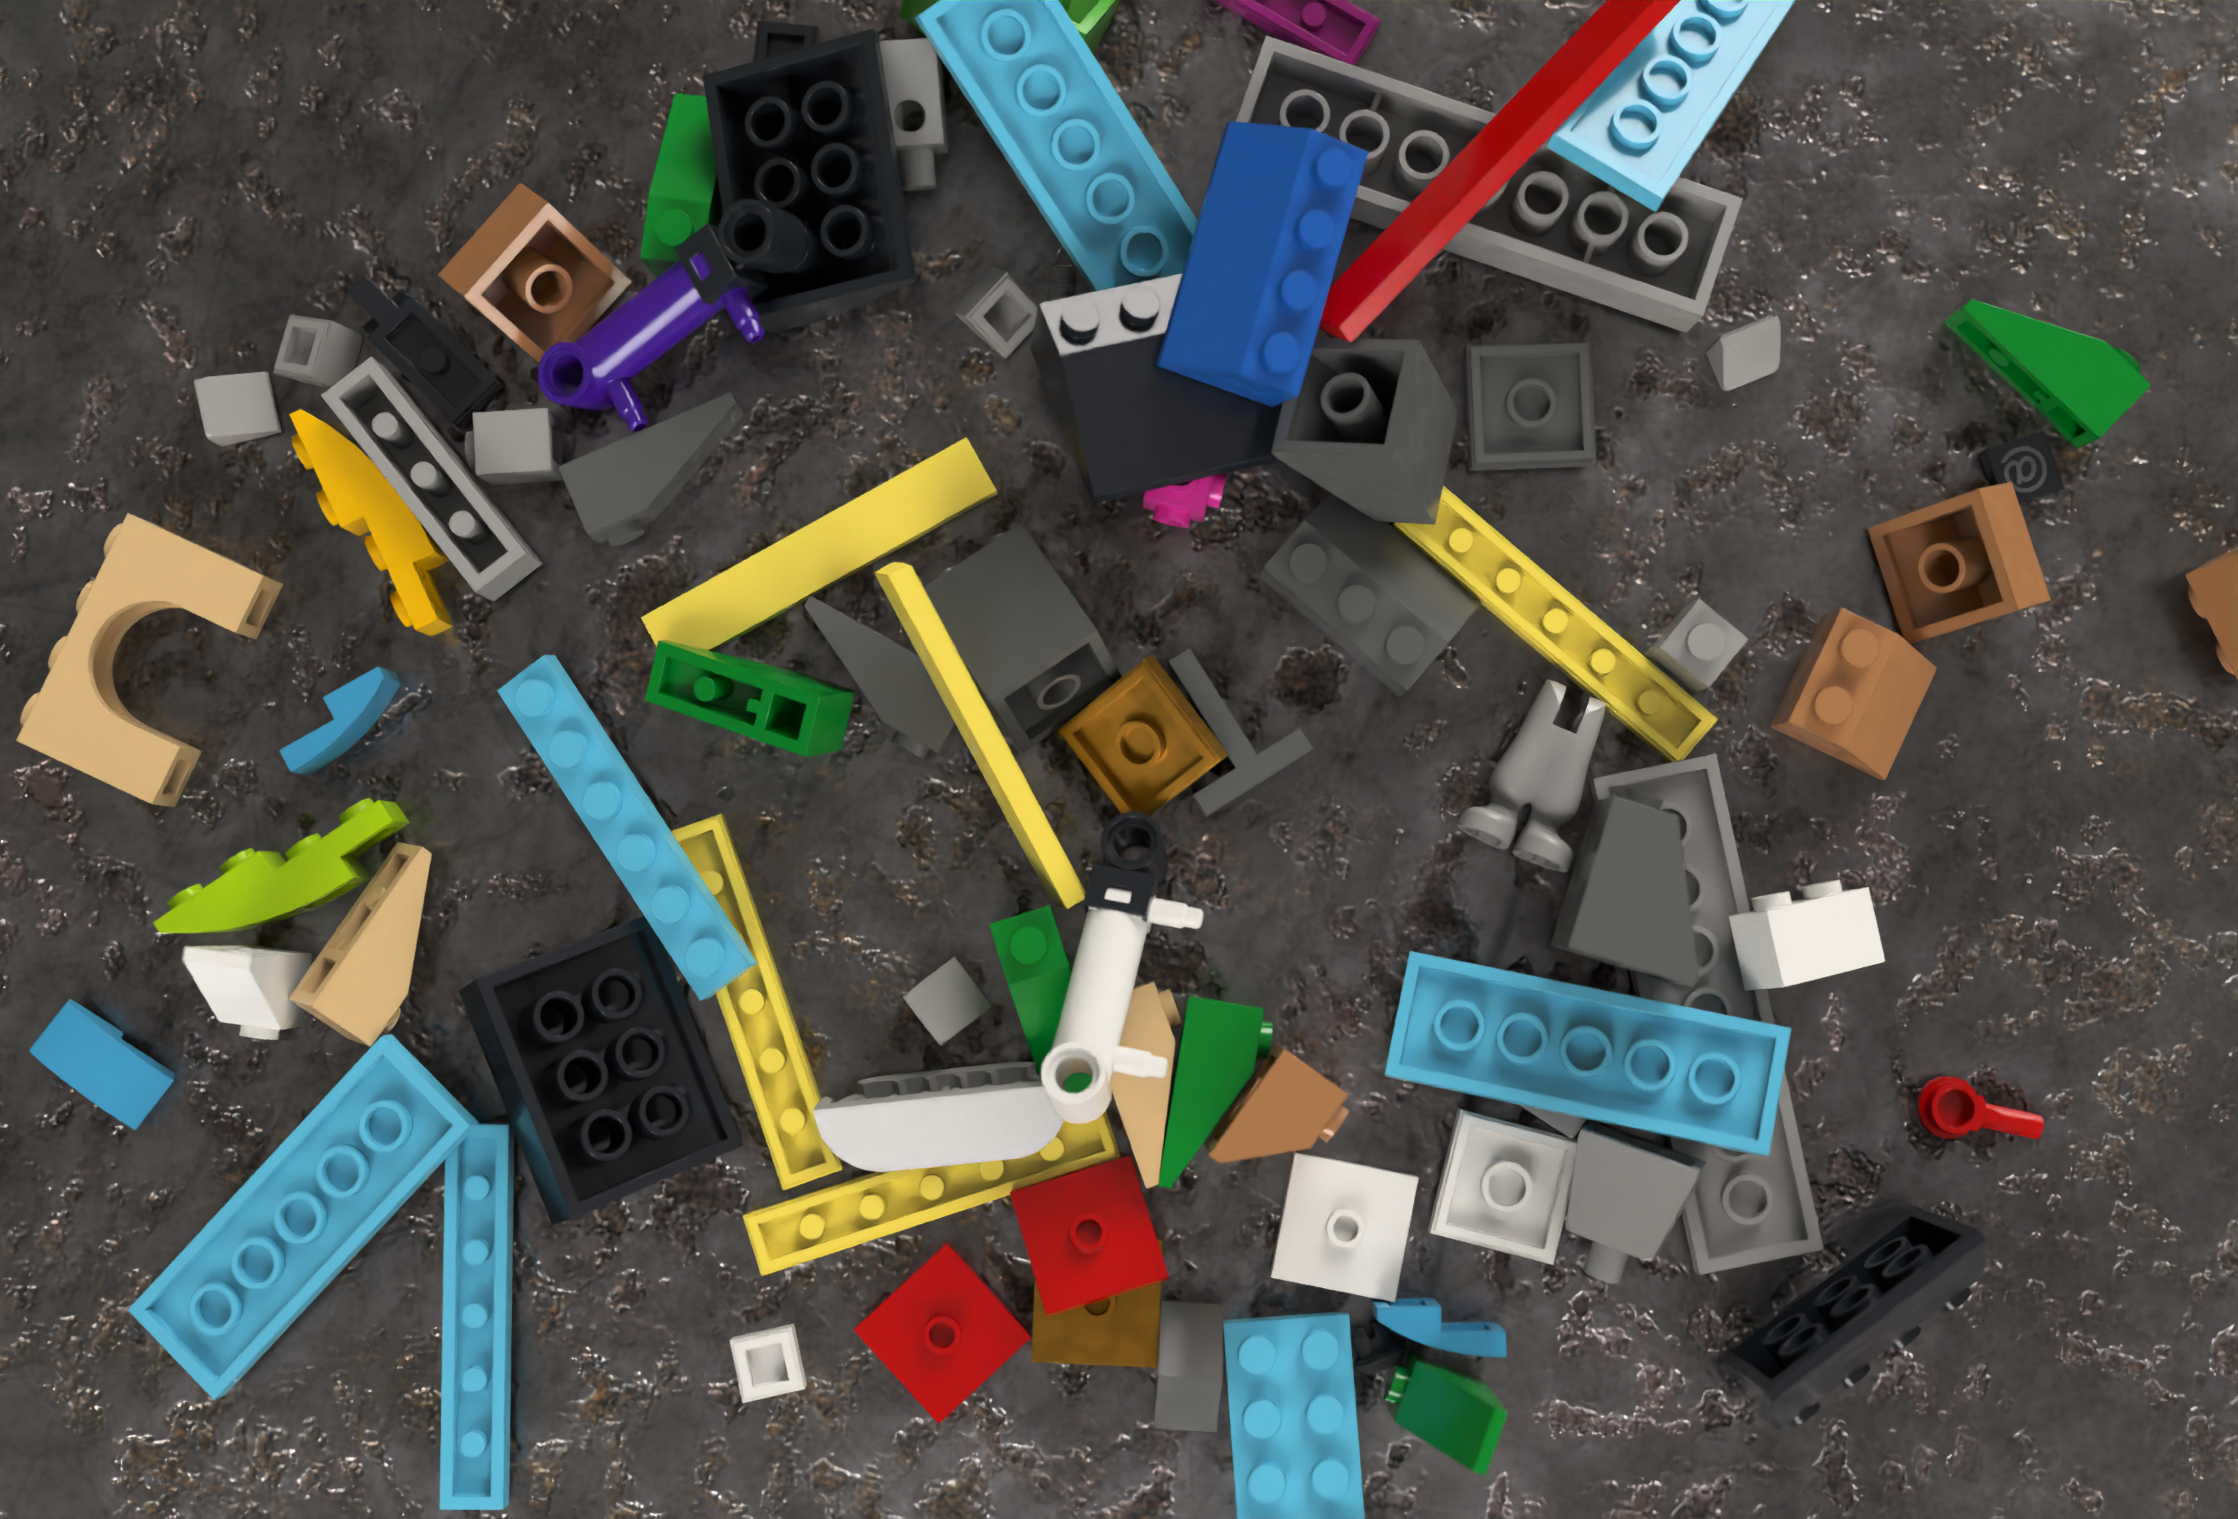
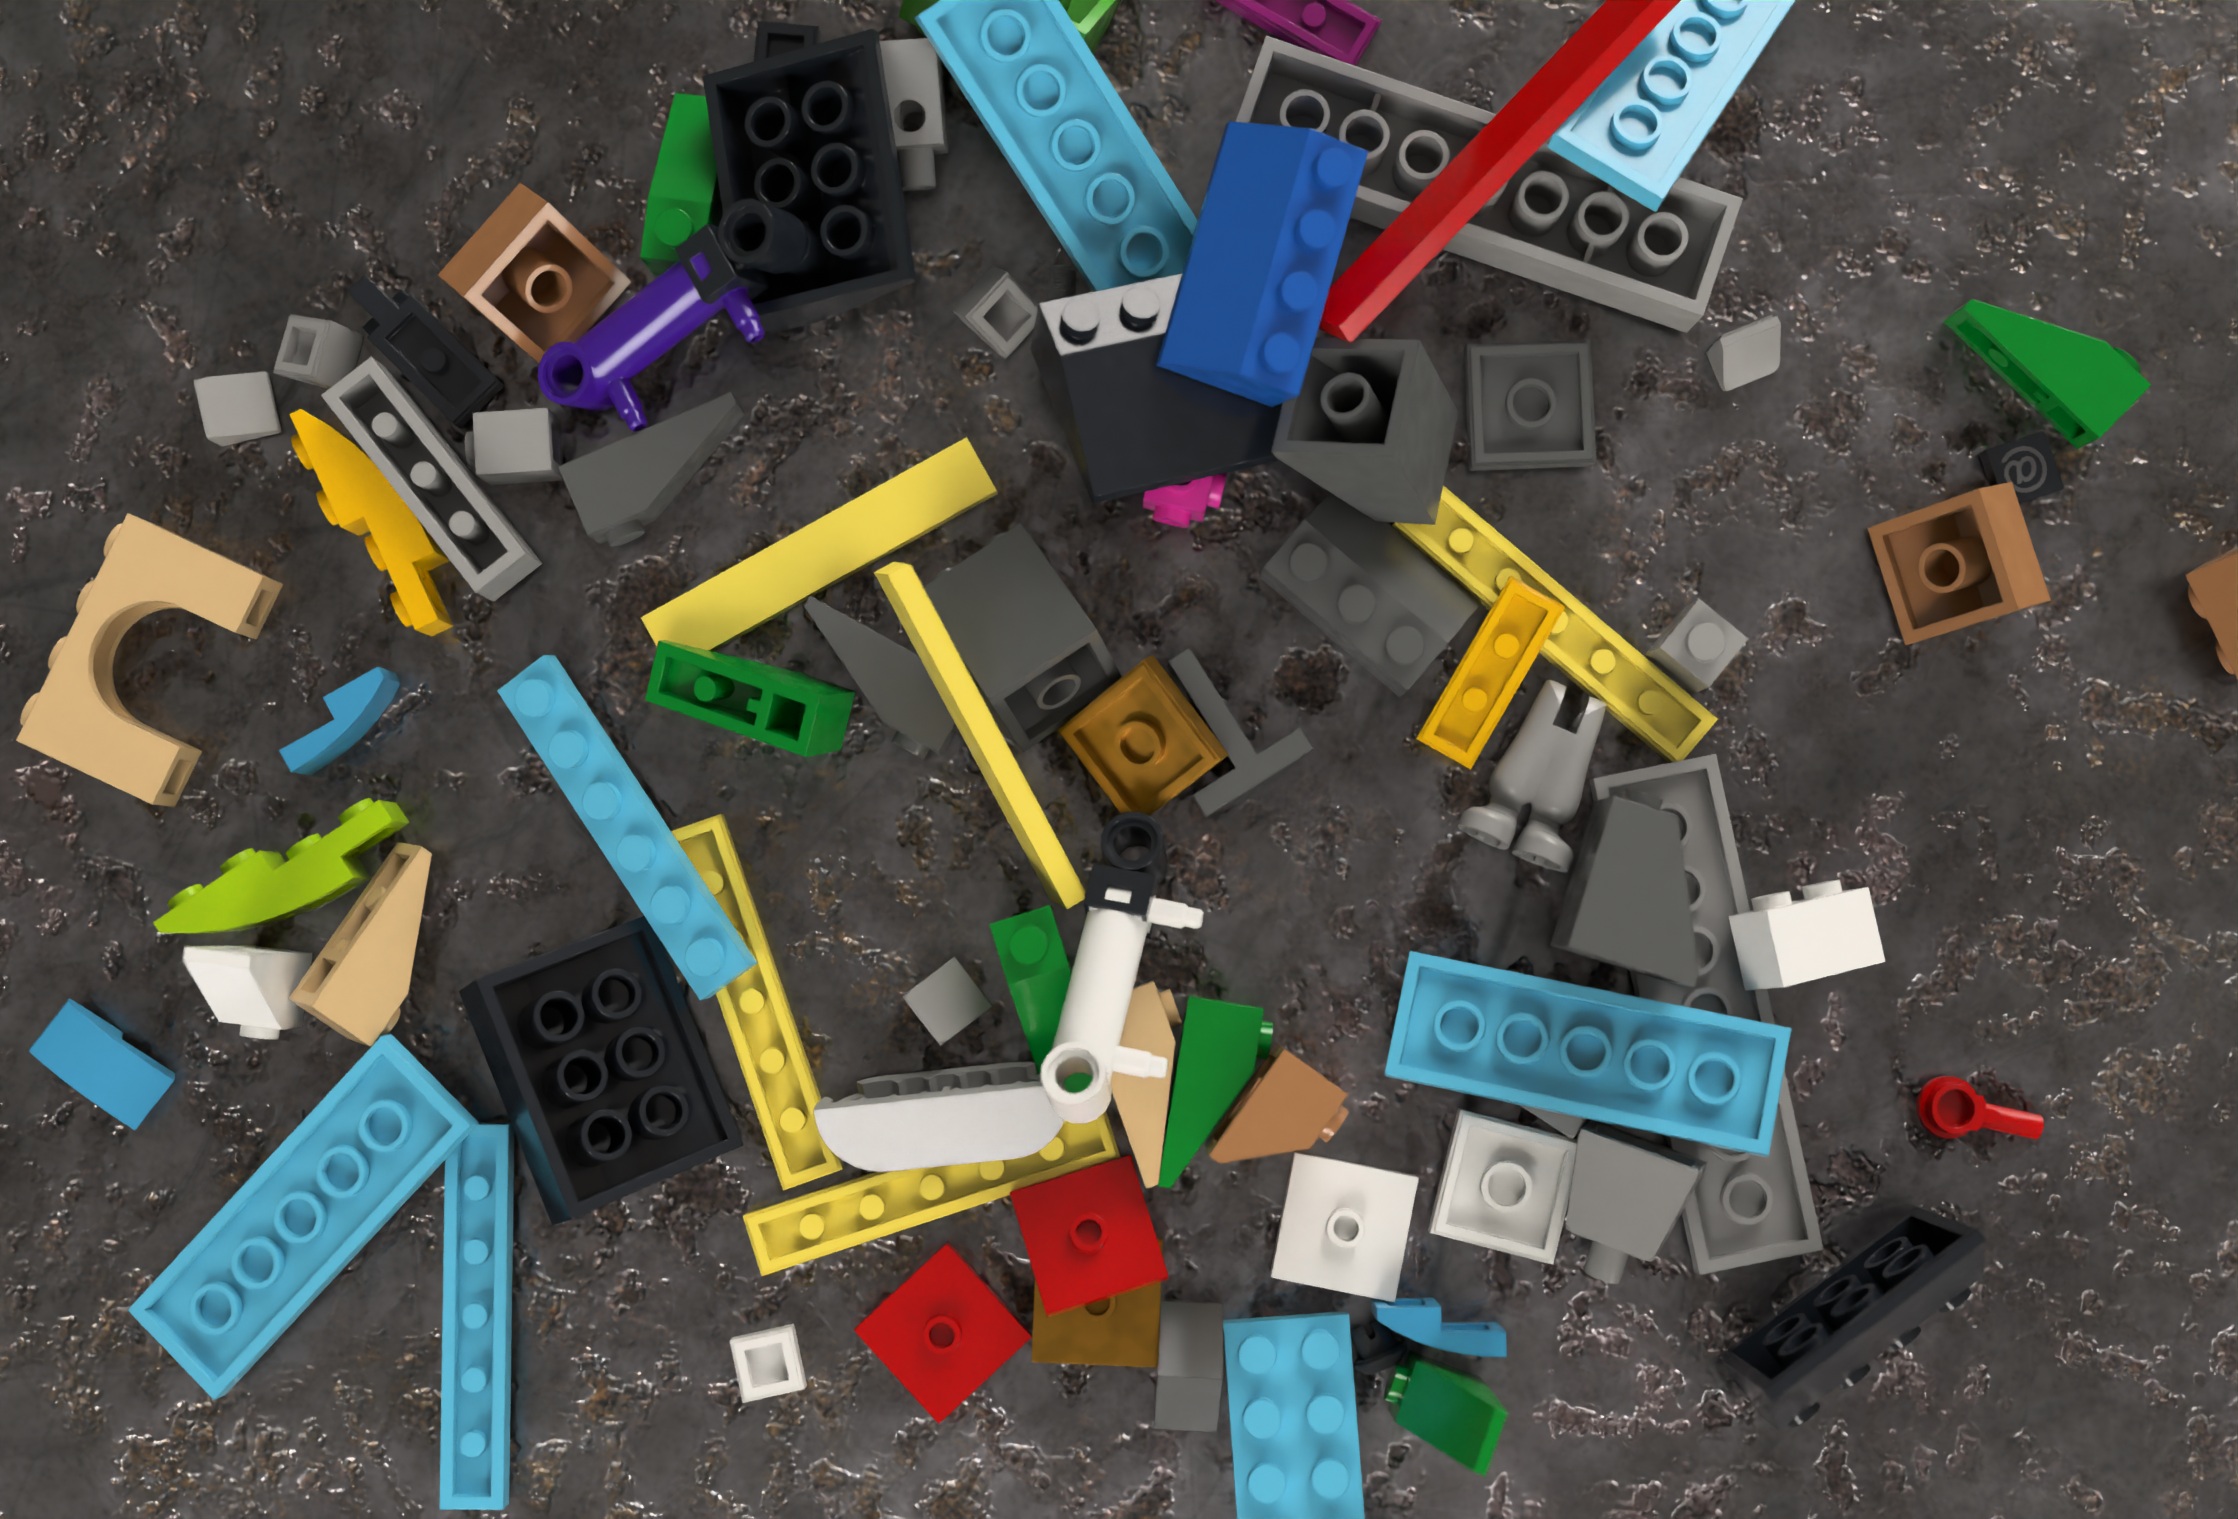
(1490, 672): none -> yellow tile
(1855, 692): medium nougat slope -> none

